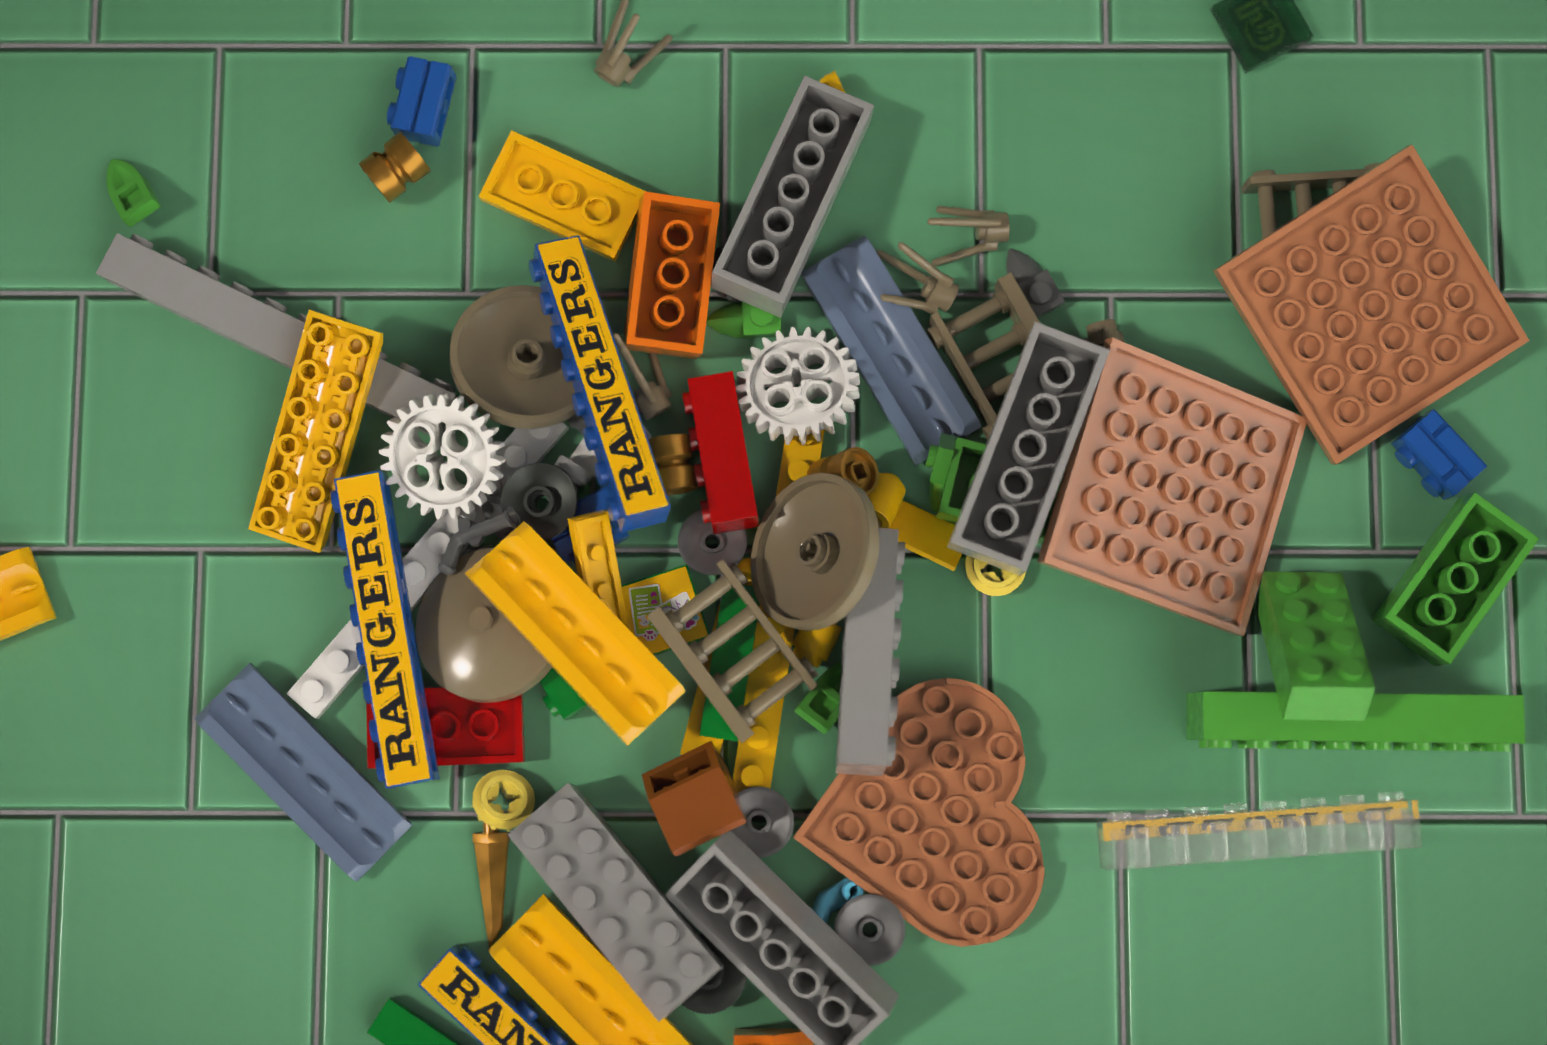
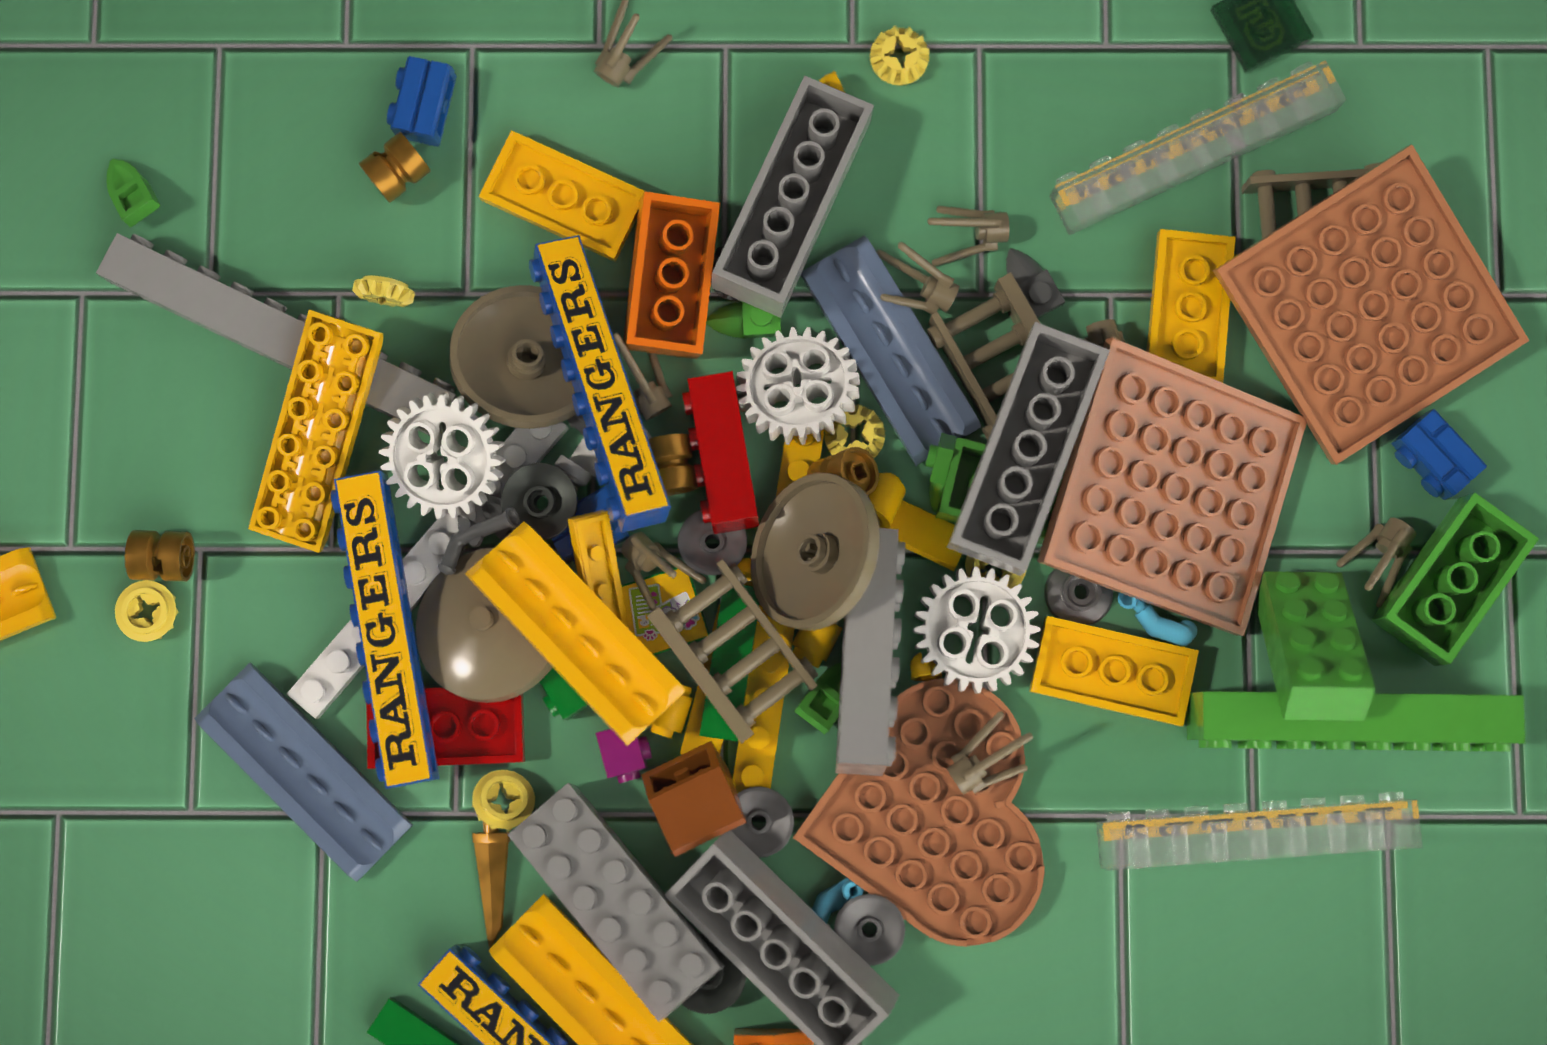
(130, 605): none -> light yellow gear
(151, 555): none -> pearl gold wheel
(383, 291): none -> light yellow gear
(622, 759): none -> magenta brick
(646, 556): none -> dark tan plant
(674, 717): none -> yellow brick
(872, 431): none -> light yellow gear
(887, 67): none -> light yellow gear
(921, 671): none -> yellow hinge
(943, 620): none -> white gear
(969, 772): none -> dark tan plant
(1066, 606): none -> flat silver piece
(1114, 671): none -> yellow plate
(1158, 627): none -> medium azure arm
(1189, 302): none -> yellow plate
(1196, 147): none -> clear brick
(1393, 542): none -> dark tan plant

